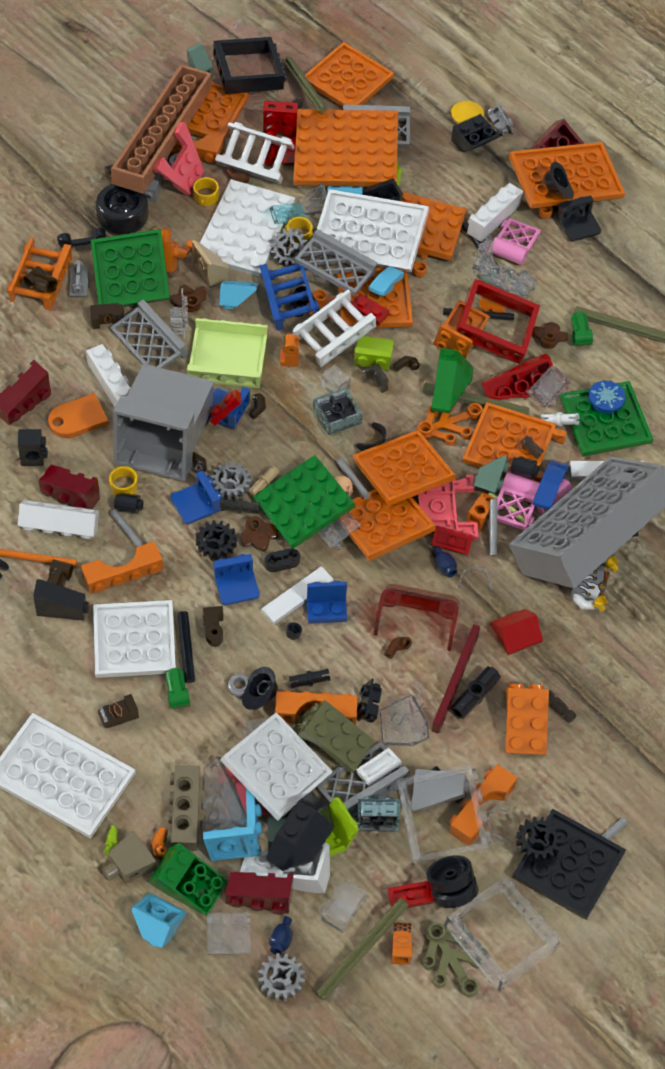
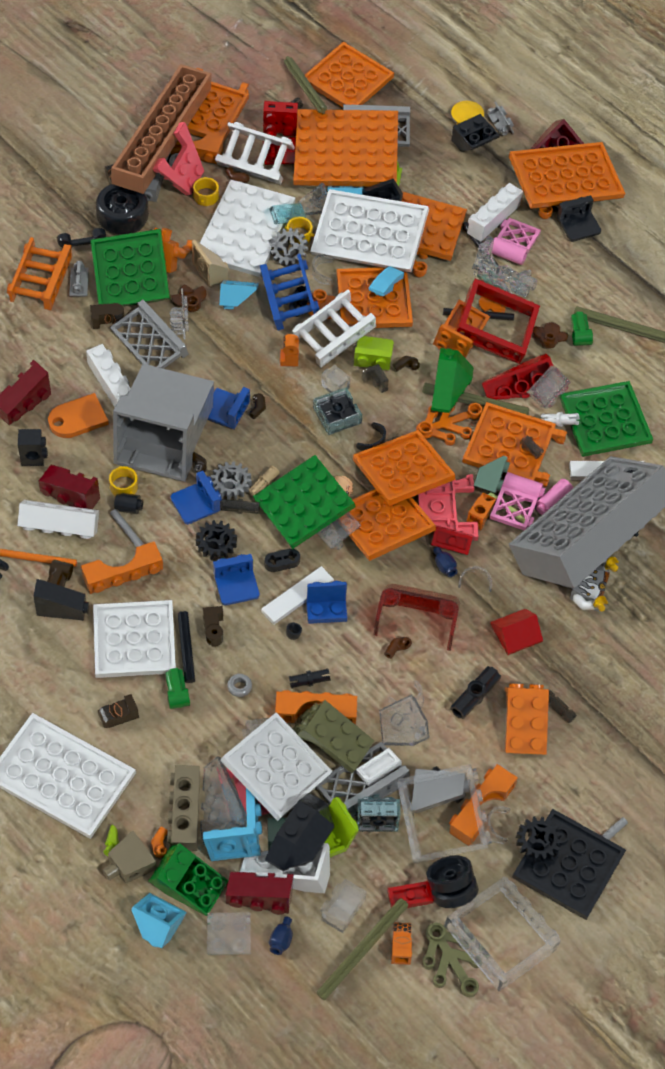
(39, 279): dark brown piece -> none
(199, 59): sand green slope -> none
(226, 406): red plate -> none
(228, 352): yellowish green panel -> none
(249, 83): black window -> none
(258, 536): reddish brown plate -> none
(260, 688): black piece -> none
(288, 971): light grey gear -> none
(342, 254): light grey fence -> none
(355, 481): light grey bar -> none
(367, 306): red plate -> none
(370, 693): black hinge -> none
(455, 679): dark red tile -> none
(493, 528): light grey bar -> none
(524, 467): black brick -> none
(550, 484): blue slope -> none
(557, 181): black piece -> none
(606, 397): blue tile -> none

